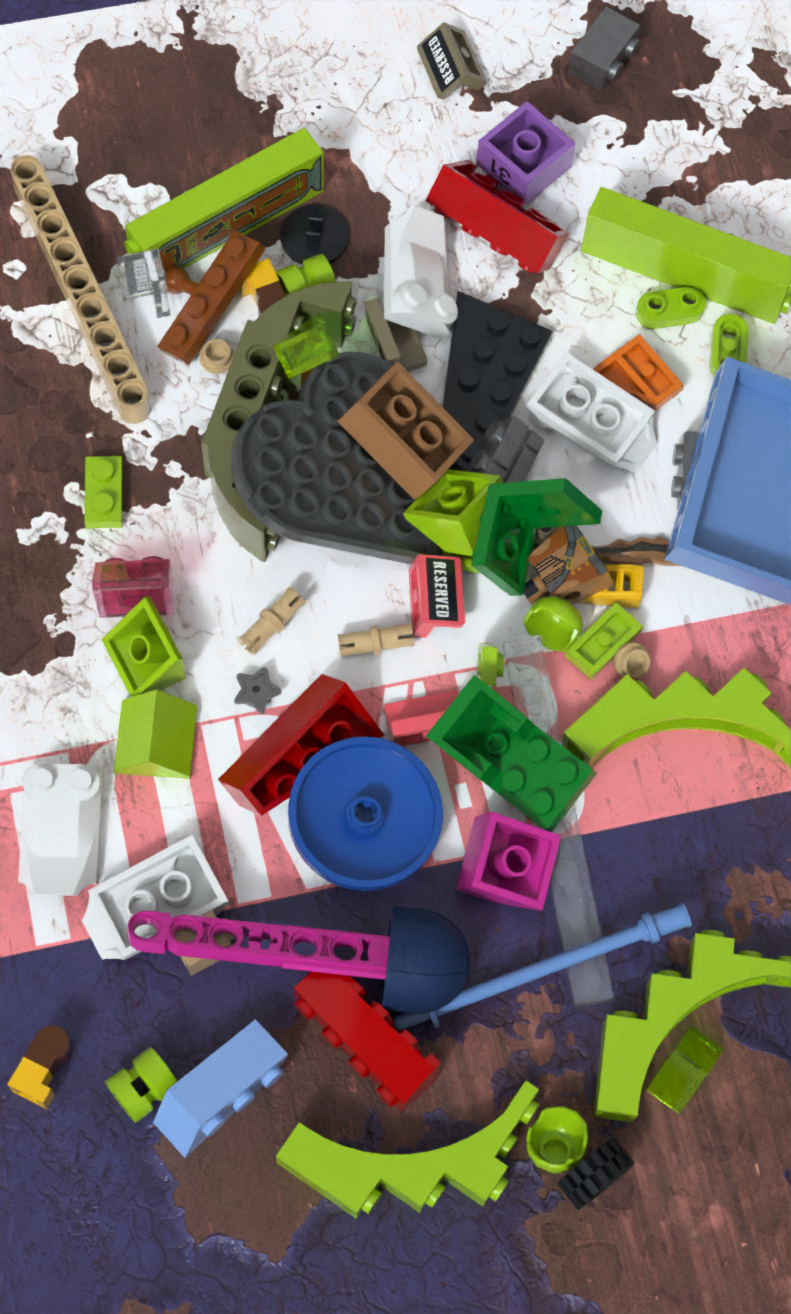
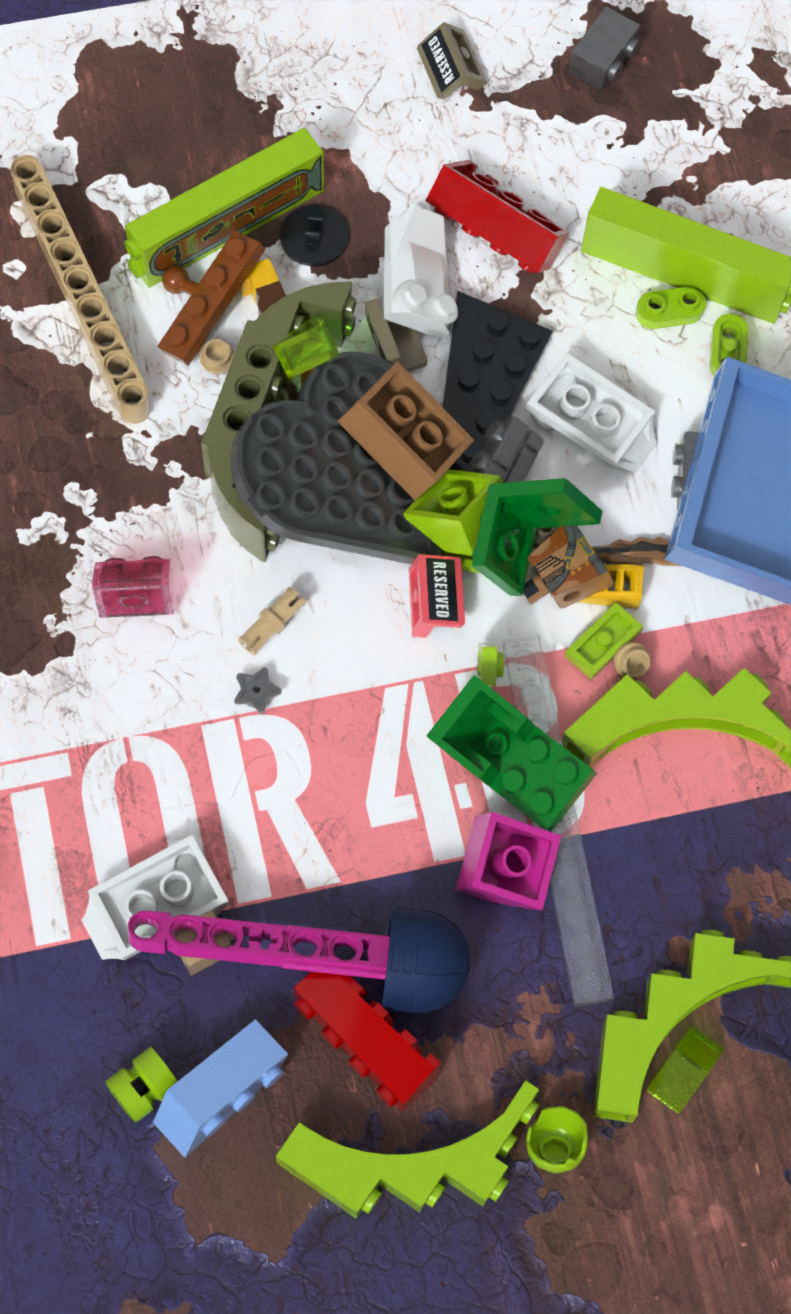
(35, 1071): leg -> none
(60, 828): white slope -> none
(103, 492): lime plate -> none
(142, 276): clear panel -> none
(144, 650): lime slope -> none
(156, 736): lime slope -> none
(314, 271): lime wheel -> none
(316, 719): red wedge -> none
(365, 813): blue dish -> none
(376, 640): tan pin -> none
(414, 718): coral panel -> none
(525, 152): medium lavender brick -> none
(555, 622): lime hair -> none
(595, 1173): black tyre -> none
(641, 373): orange wing -> none
(647, 929): medium blue bar -> none

